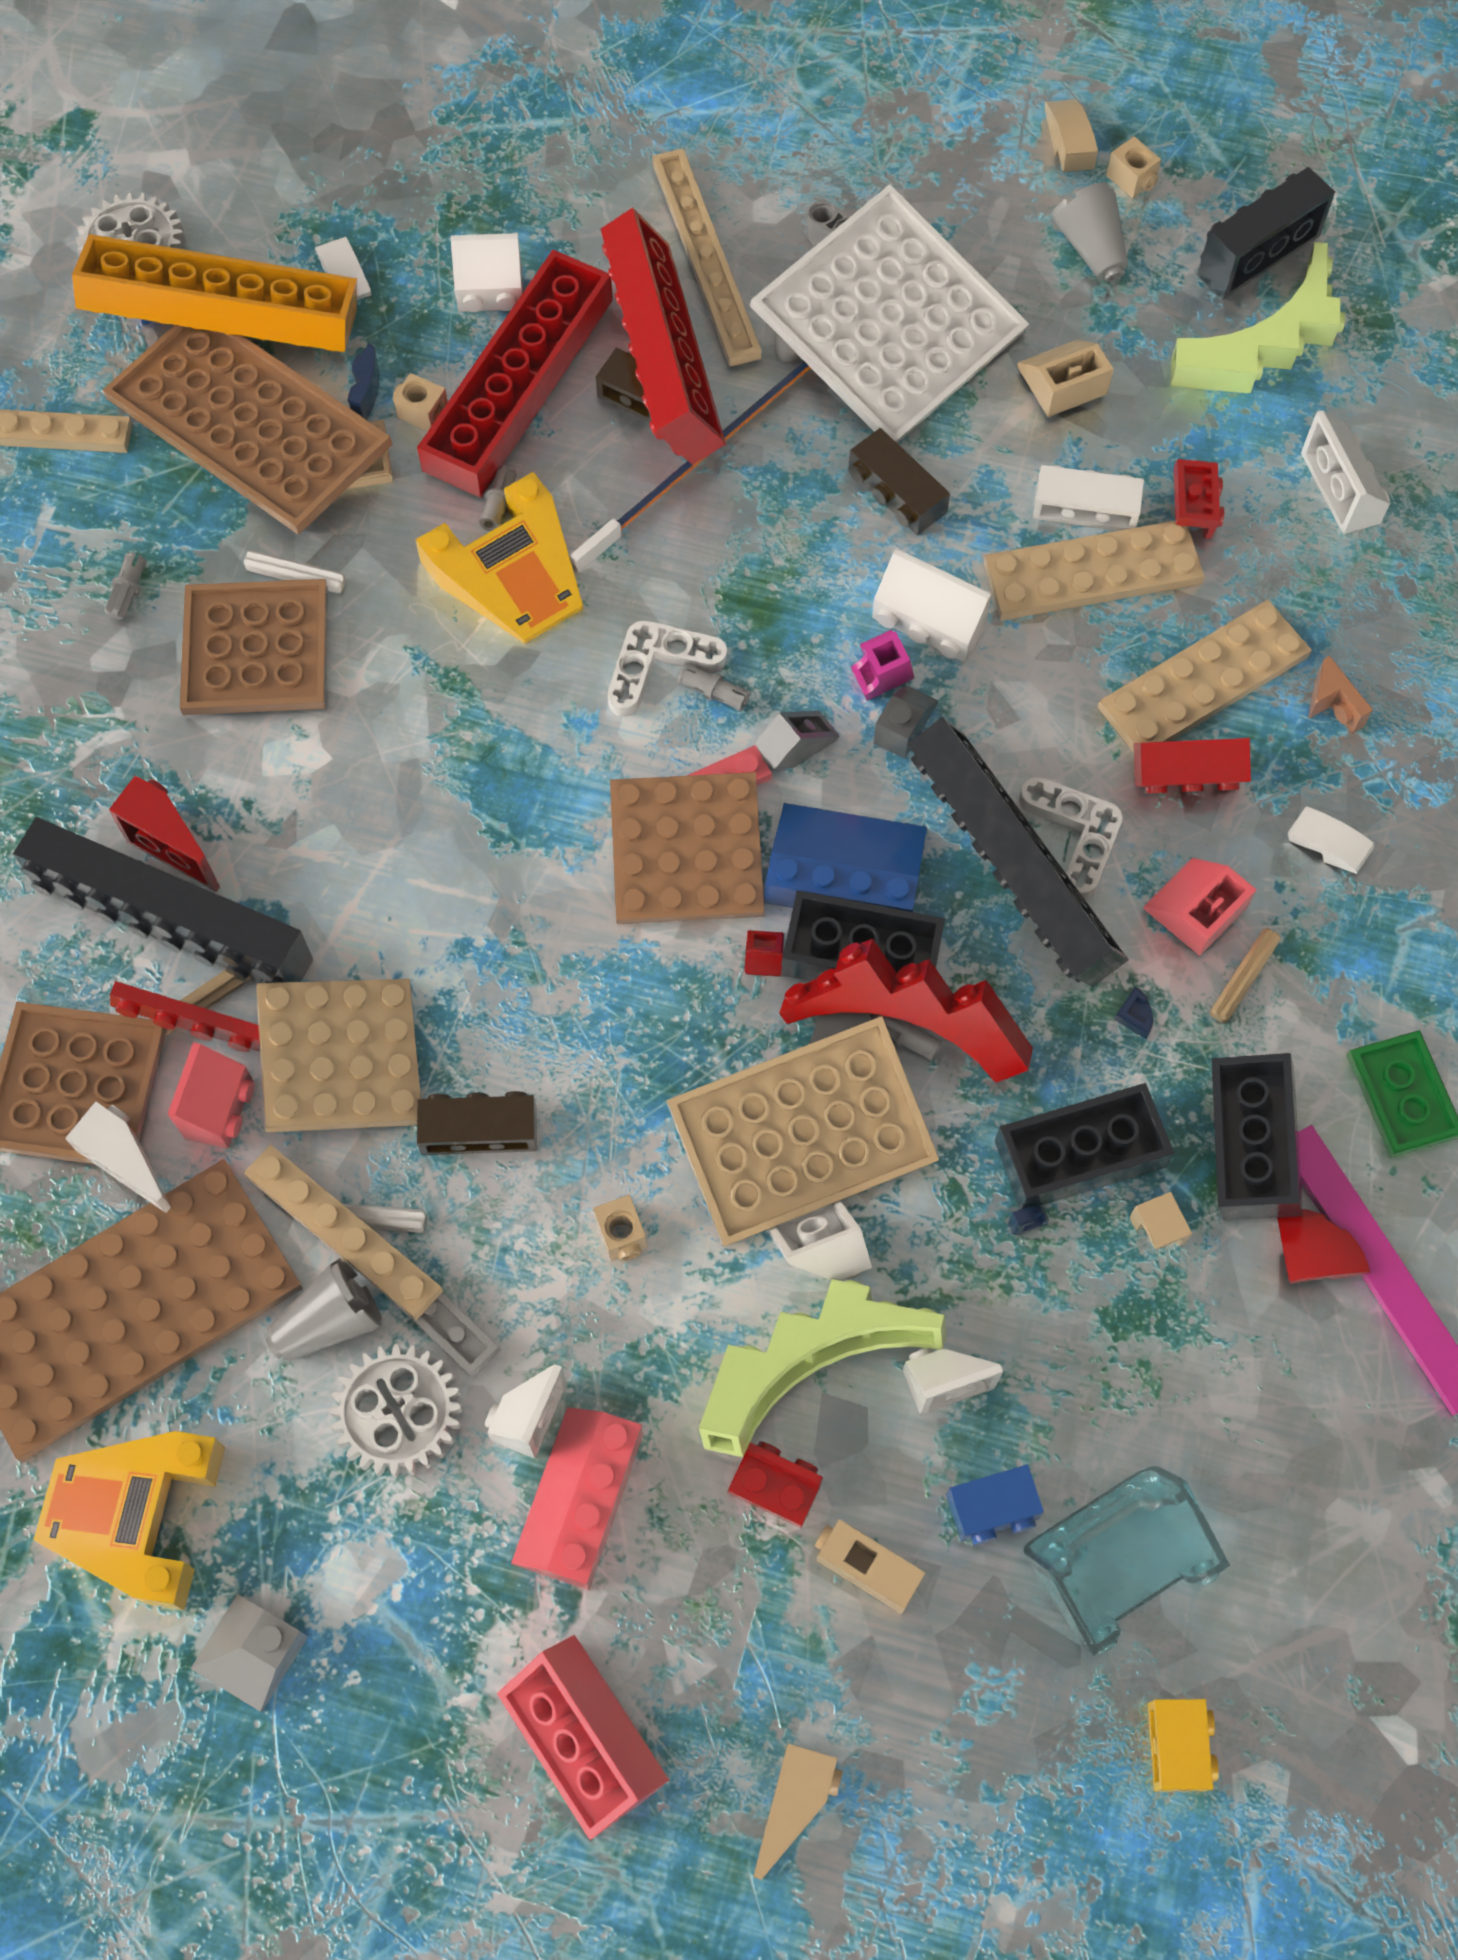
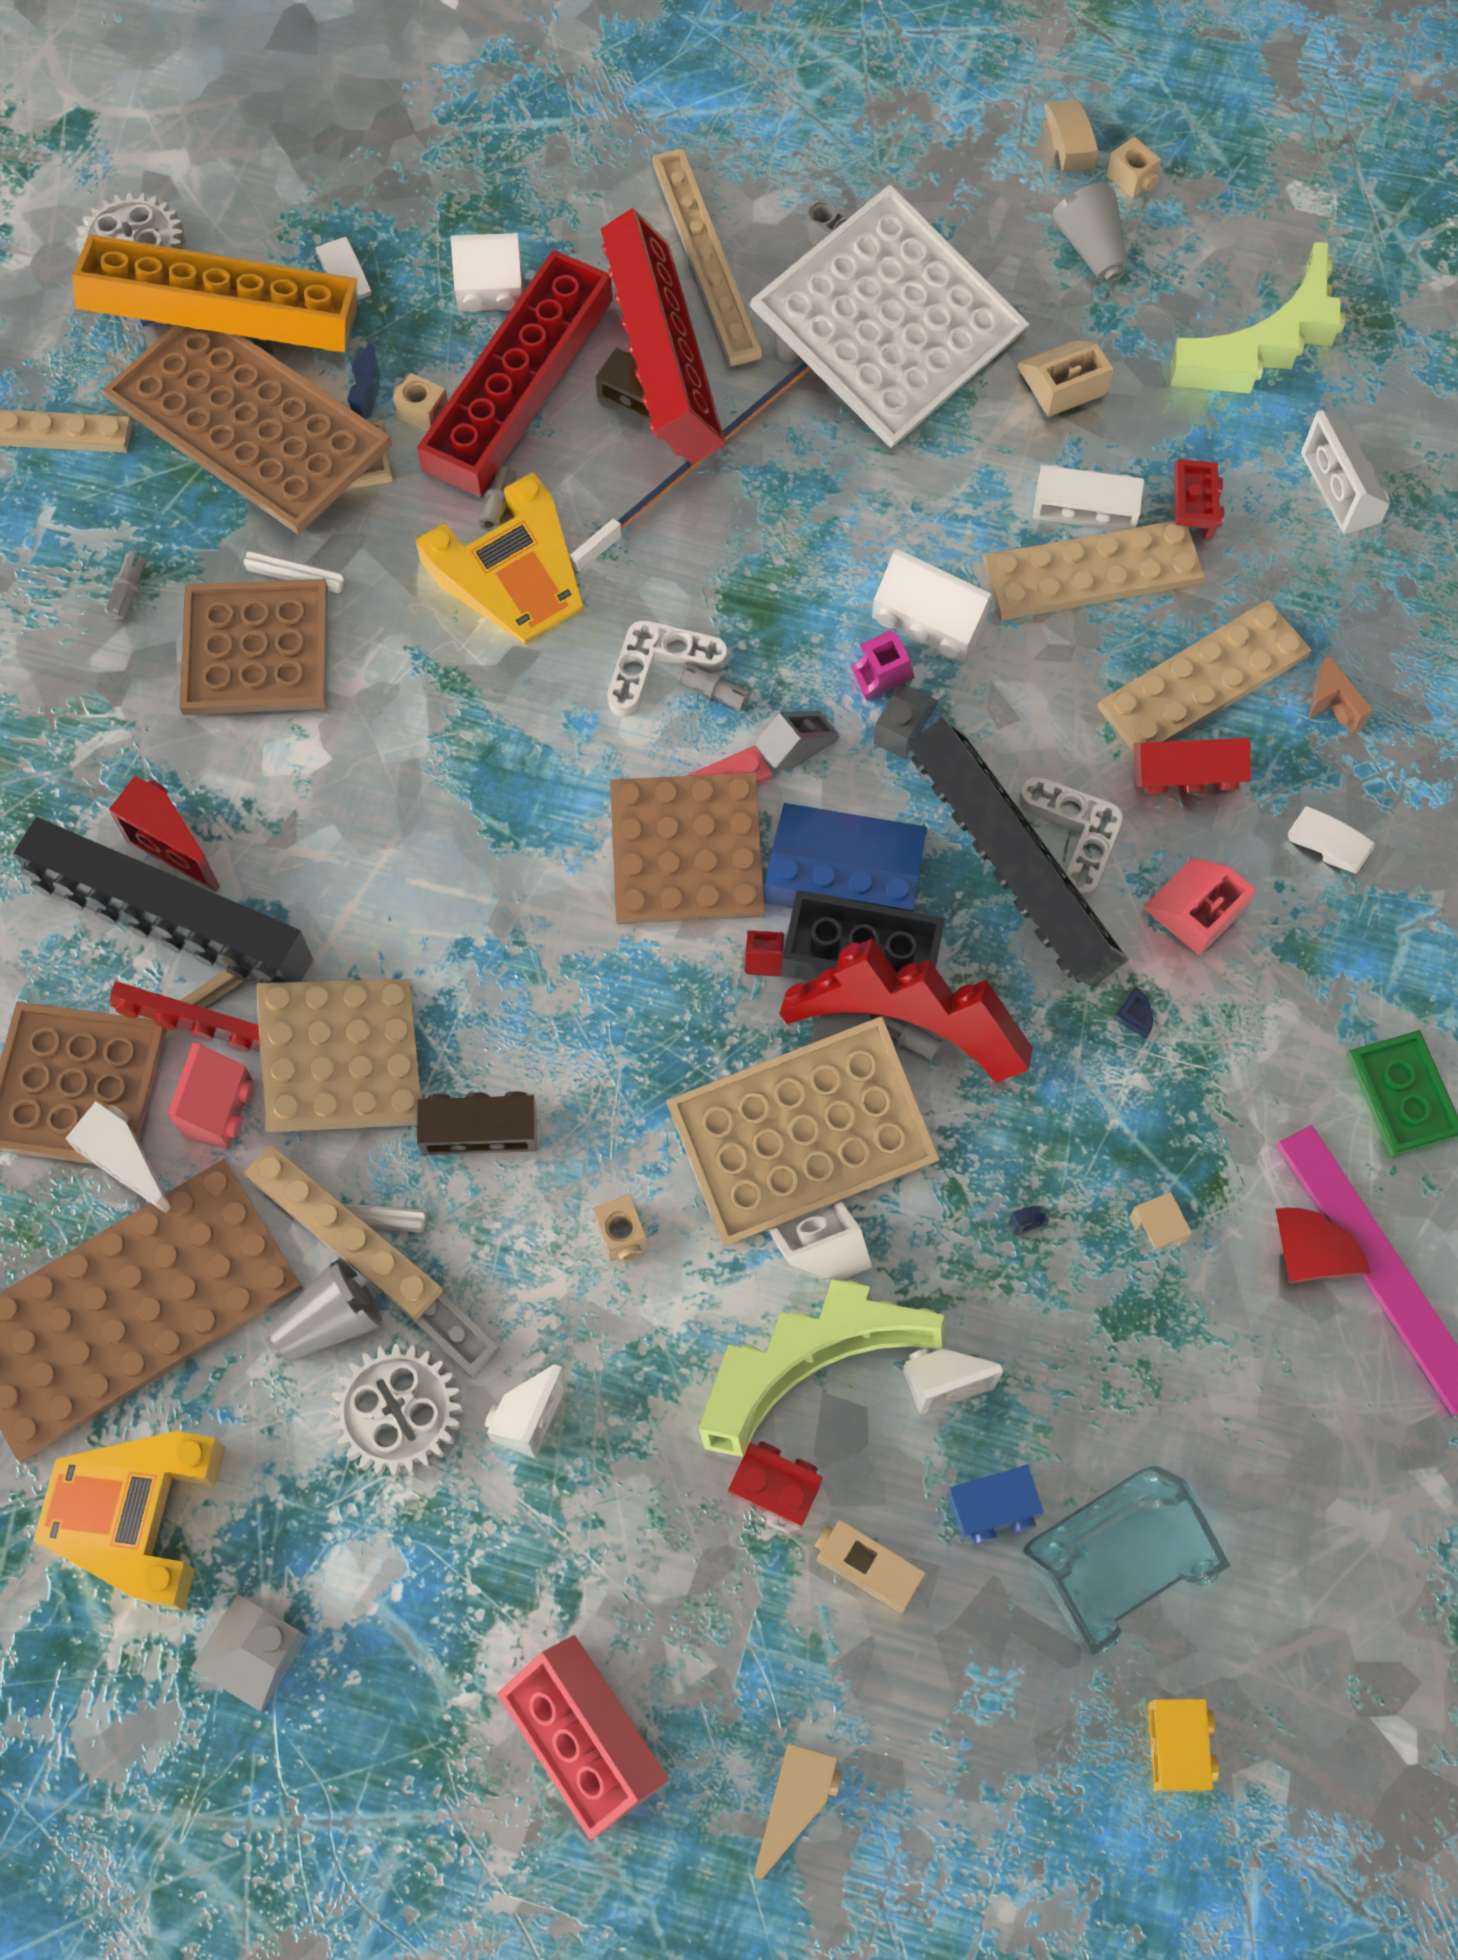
(578, 1496): coral slope -> none
(898, 481): dark brown brick -> none
(1083, 1146): black brick -> none
(1245, 975): tan axle -> none
(1256, 1137): black brick -> none
(1265, 232): black brick -> none

